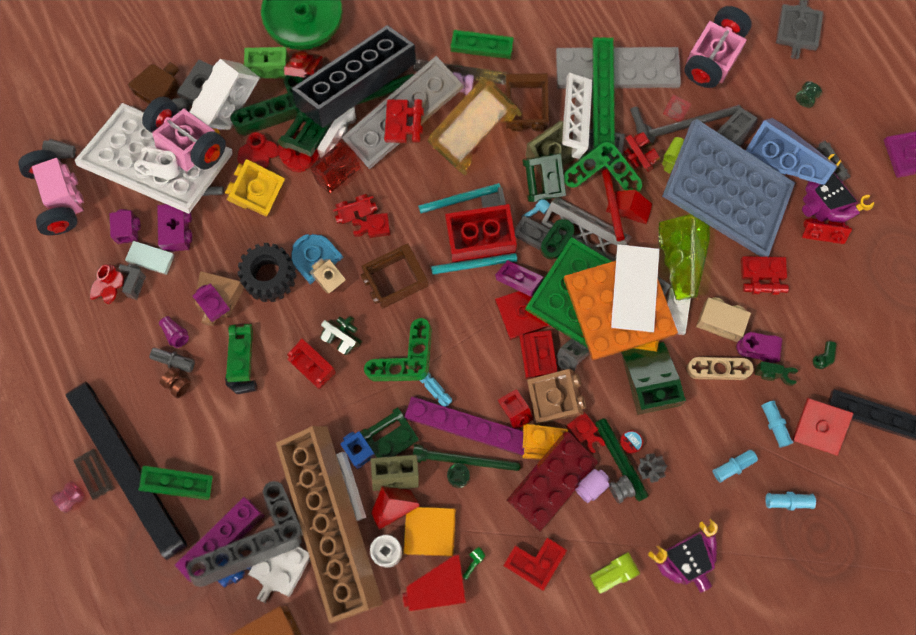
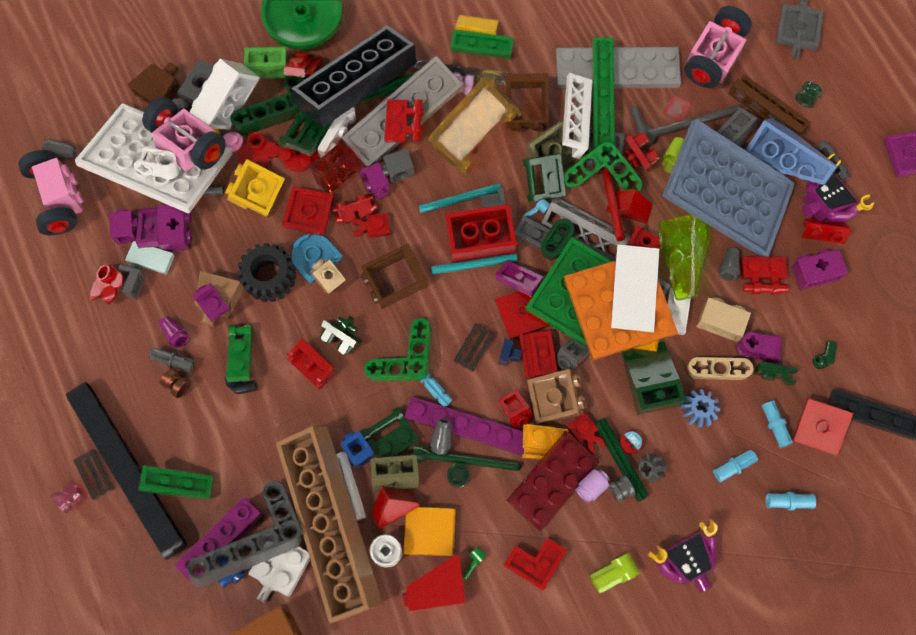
(147, 228): none -> magenta plate
(233, 141): none -> bright pink plate
(308, 211): none -> red plate
(375, 180): none -> magenta brick
(398, 166): none -> dark grey brick
(441, 437): none -> dark grey cone
(465, 363): none -> clear smoke tile
(477, 25): none -> yellow slope
(509, 353): none -> dark blue tile
(641, 235): none -> red brick
(700, 416): none -> medium blue gear
(730, 267): none -> dark grey cone
(766, 105): none -> reddish brown fence
(819, 269): none -> magenta brick

